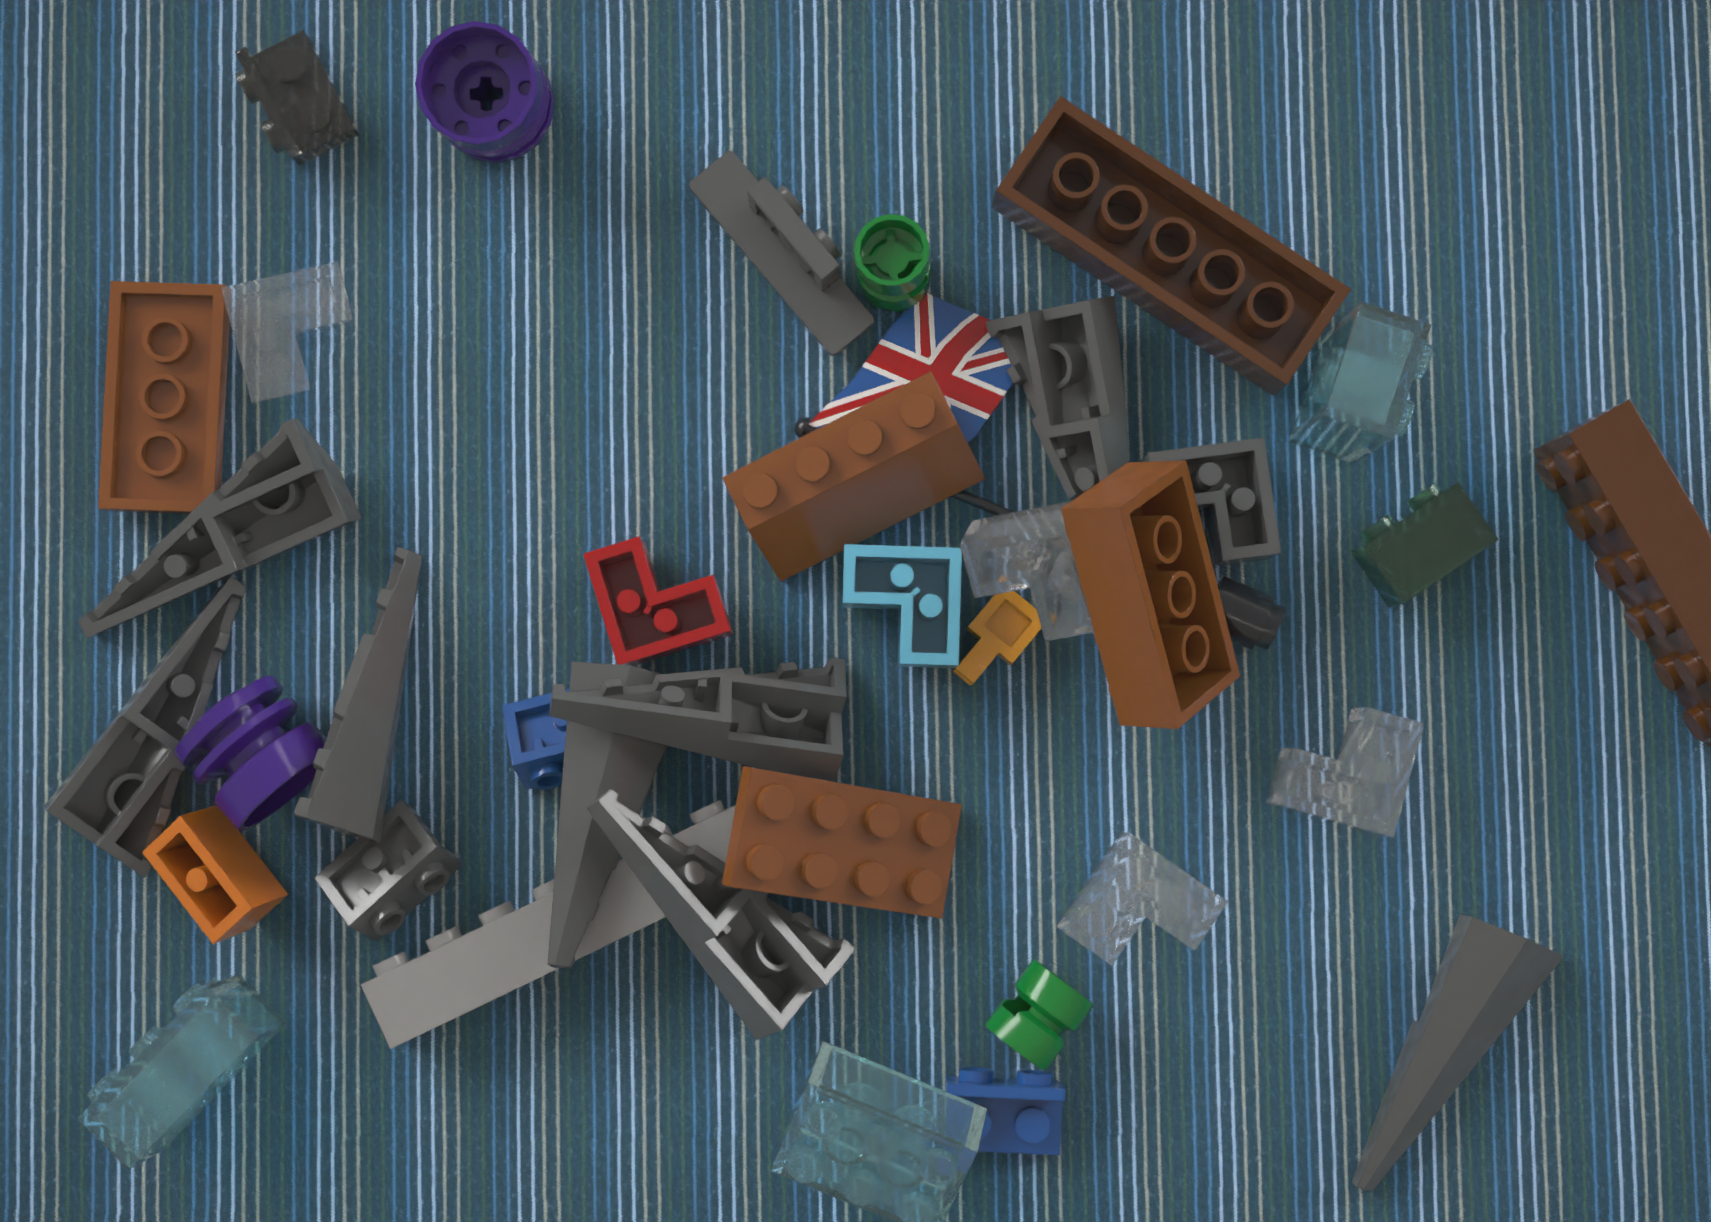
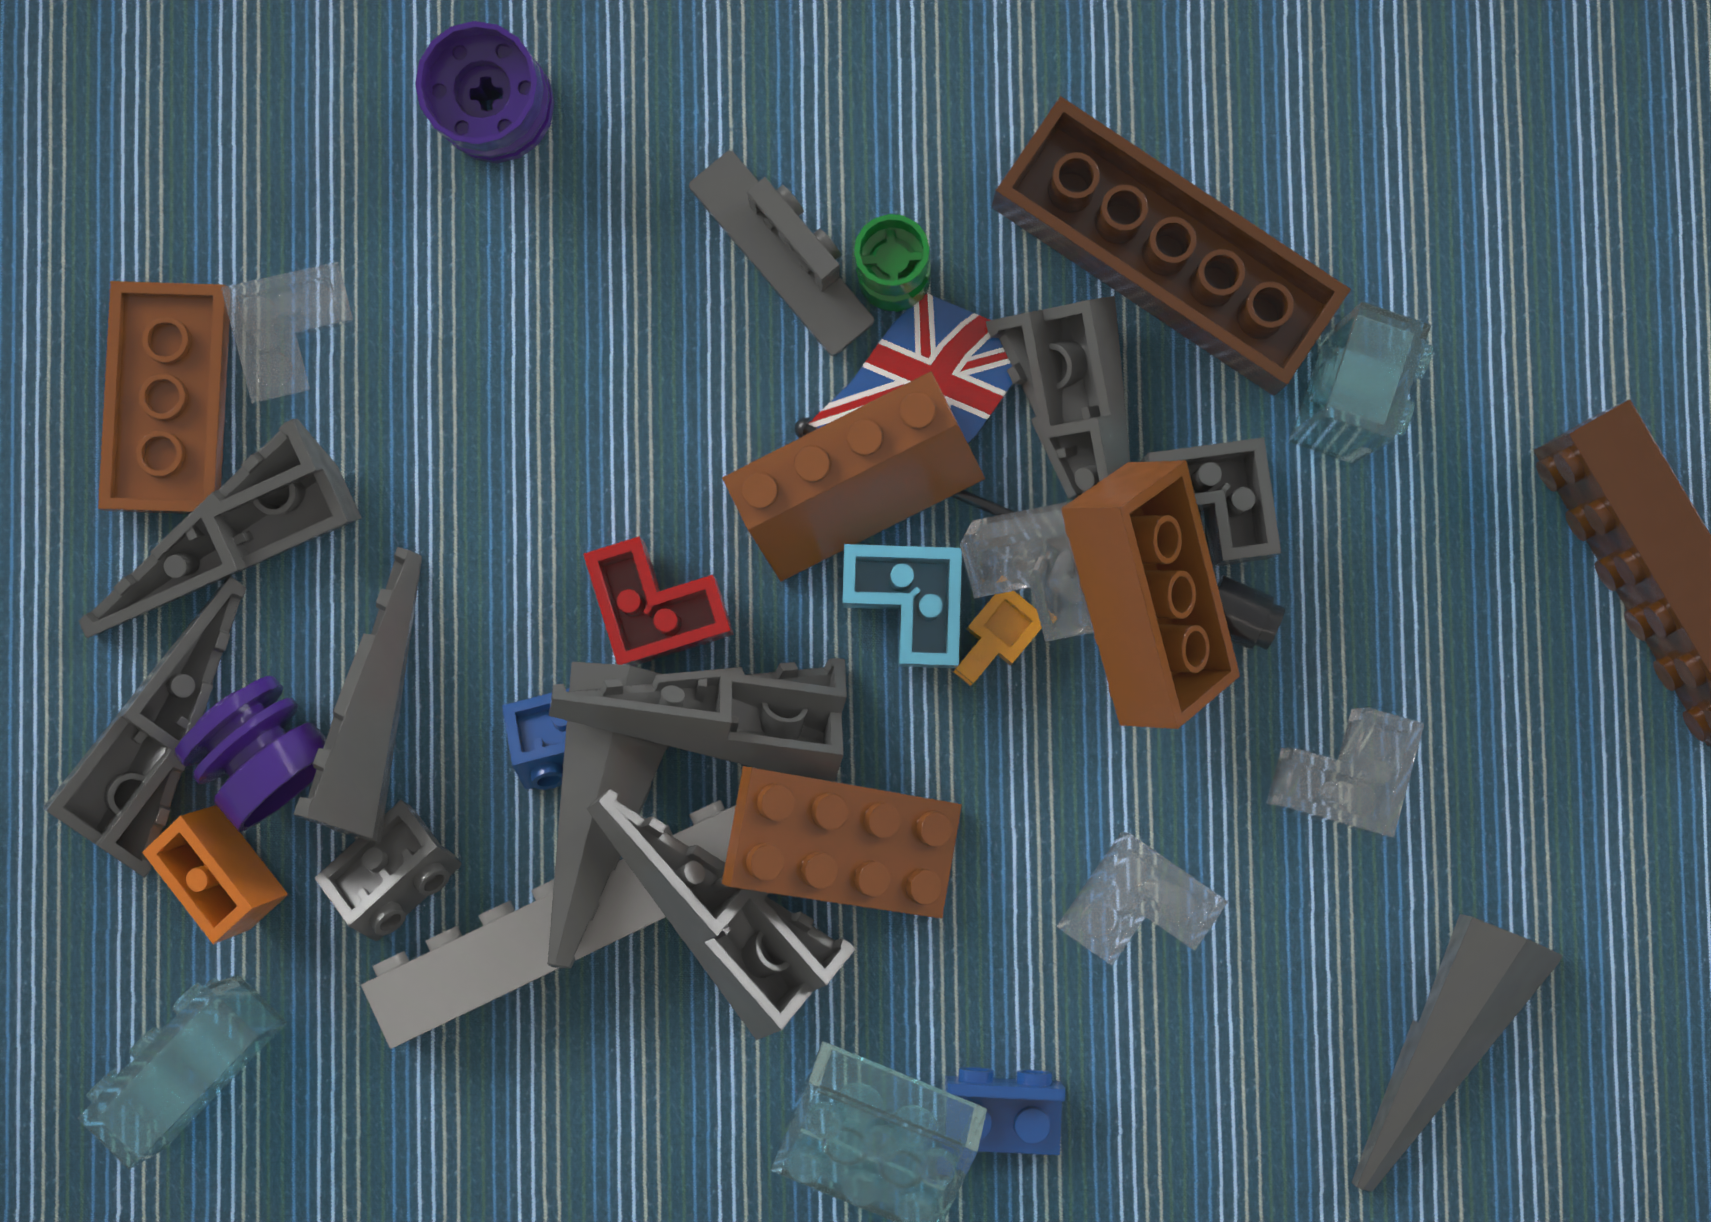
(297, 97): clear smoke bracket -> none
(1039, 1015): green wheel -> none
(1423, 544): clear green brick -> none

